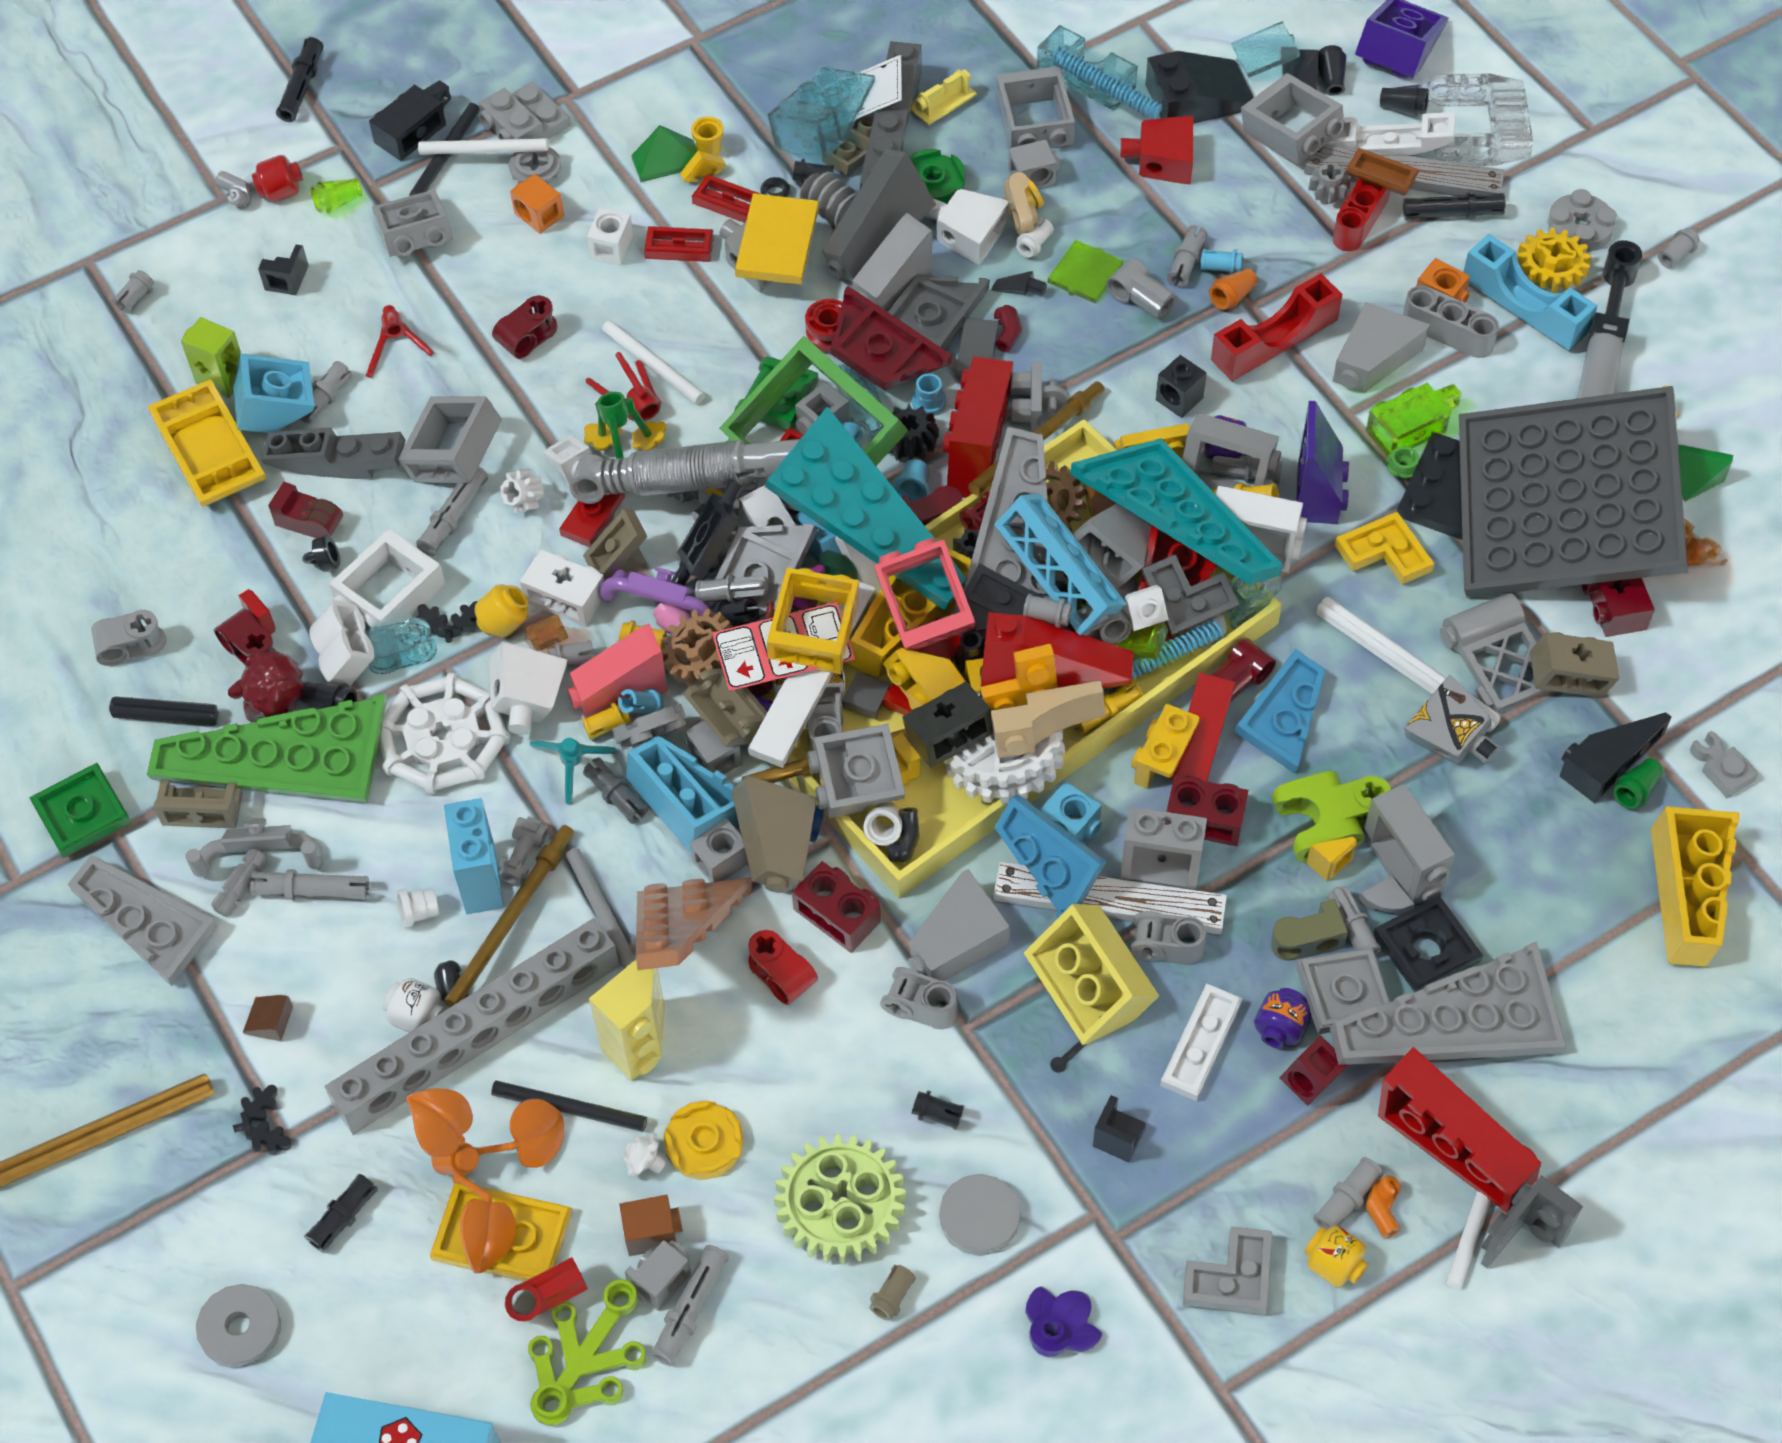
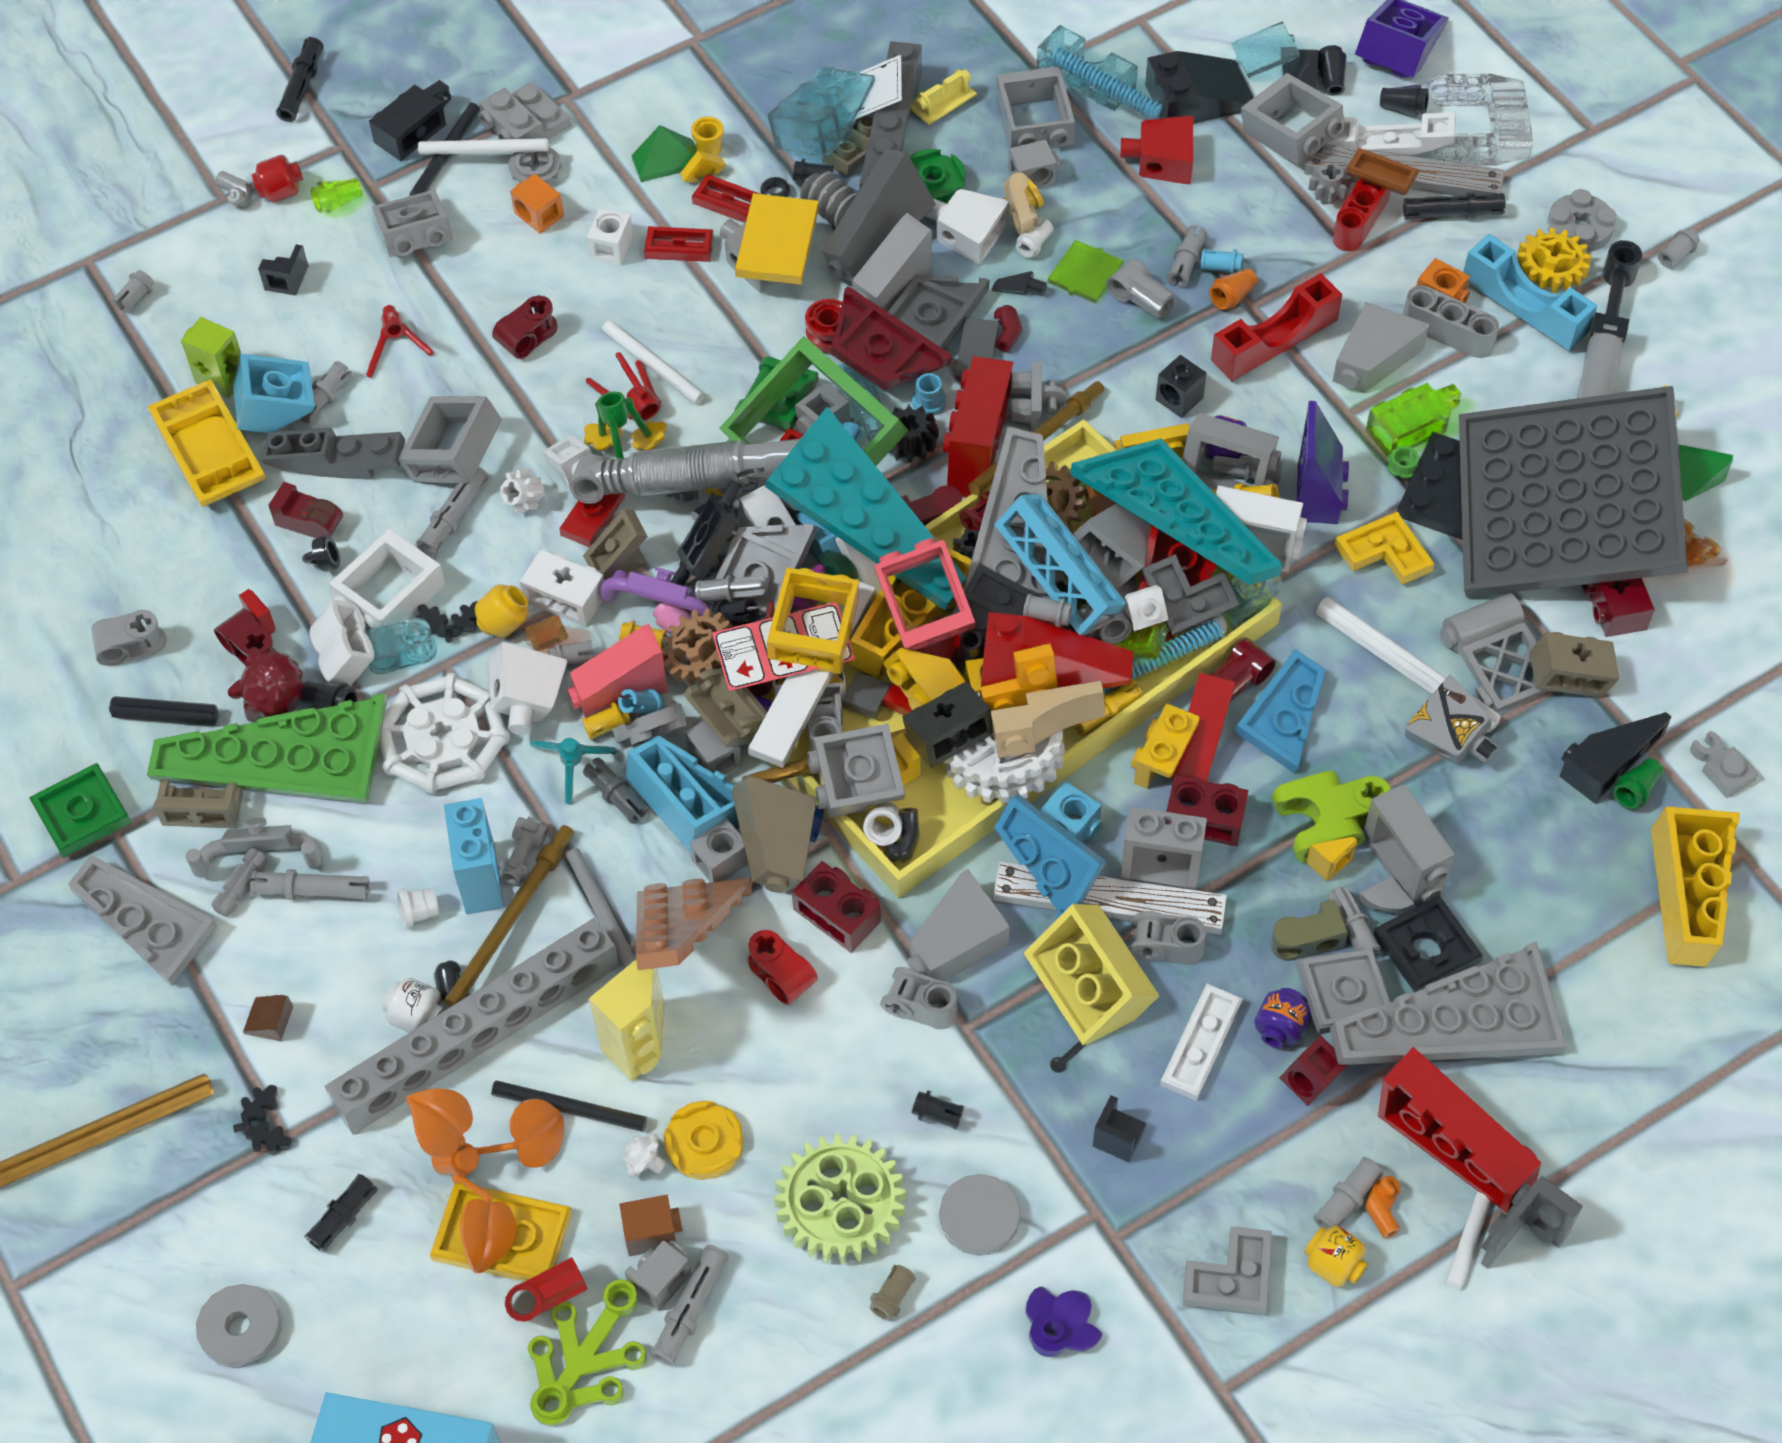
(913, 480): medium azure piece -> none

